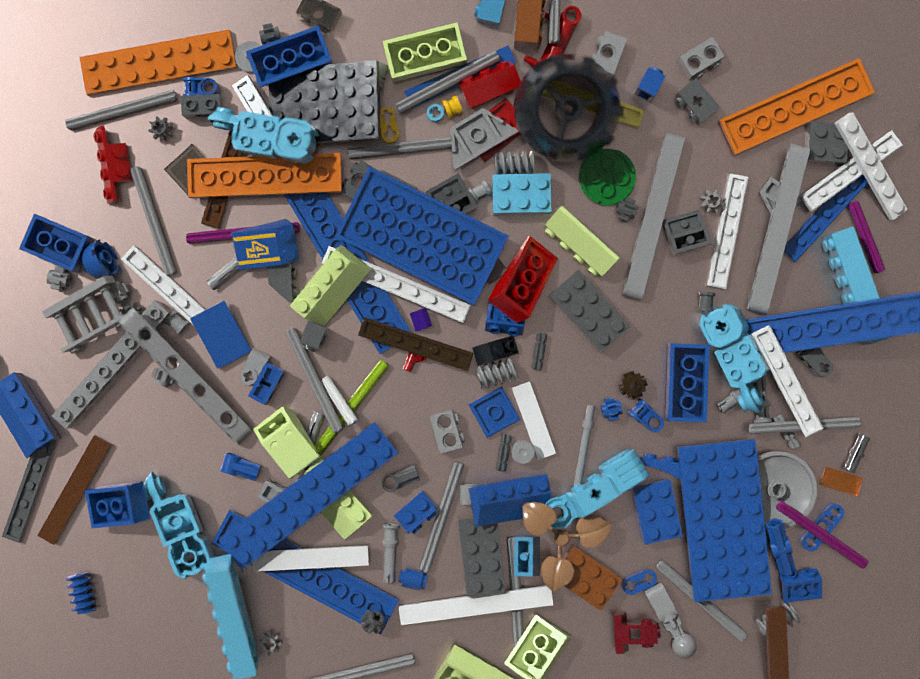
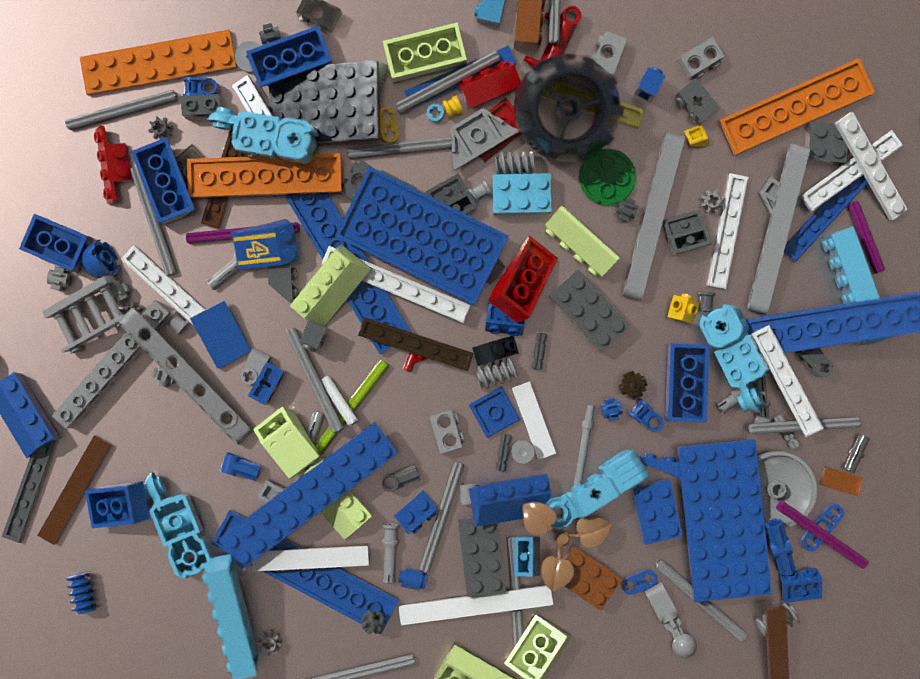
(163, 181): none -> blue slope
(420, 319): dark purple tile -> none
(649, 633): dark red tile -> none
(683, 308): none -> yellow brick
(697, 136): none -> yellow slope

